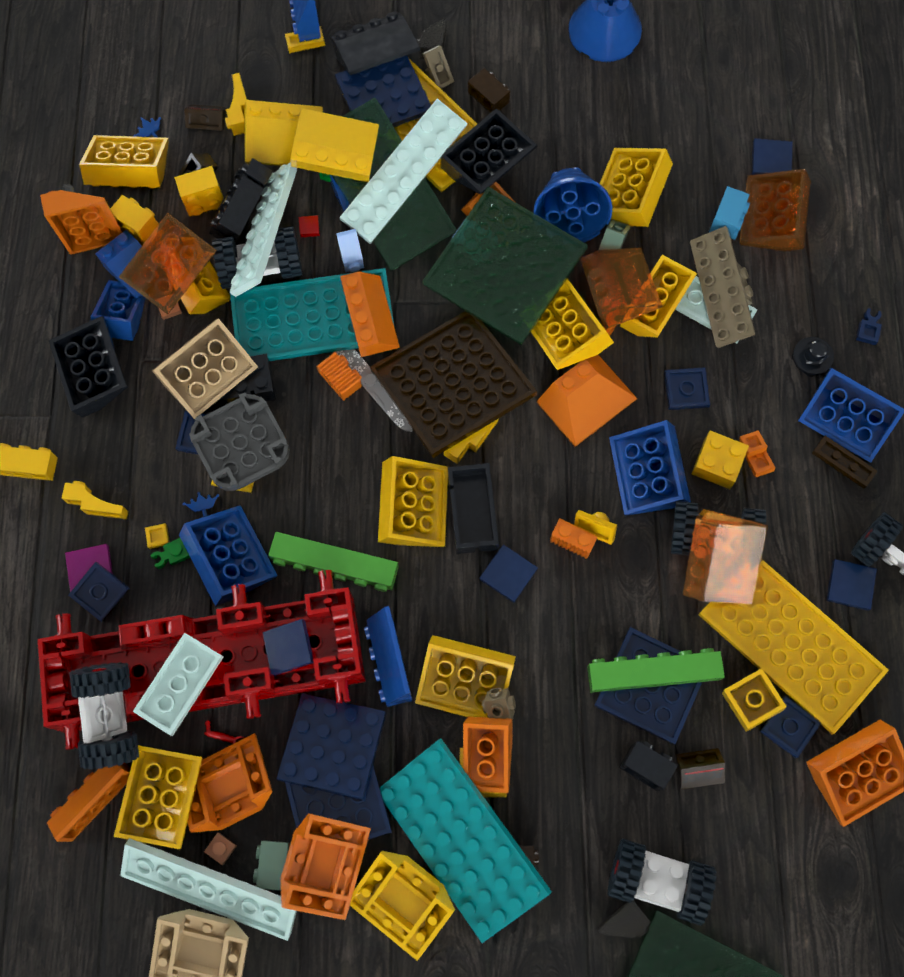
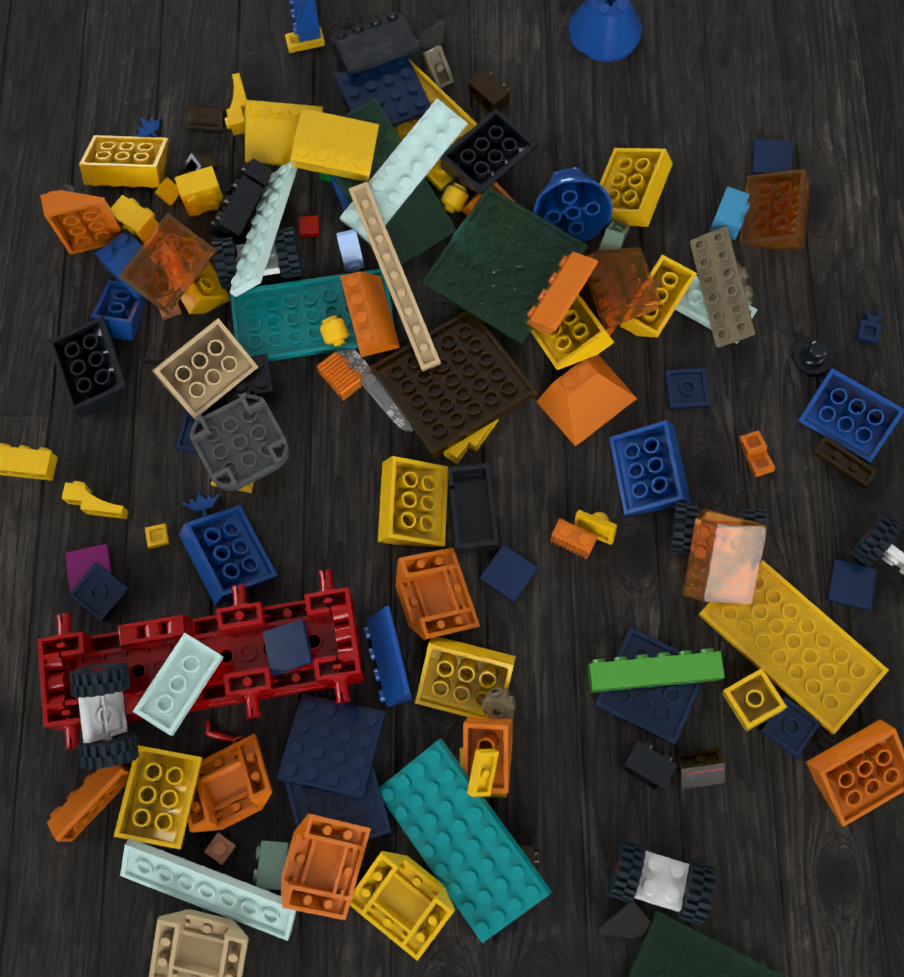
(167, 191): none -> yellow tile
(174, 553): green plate -> none
(334, 331): none -> yellow head
(344, 563): bright green brick -> none
(394, 276): none -> tan plate
(434, 594): none -> orange slope
(454, 198): none -> yellow head
(482, 772): none -> yellow plate
(561, 292): none -> orange slope
(720, 459): yellow brick -> none

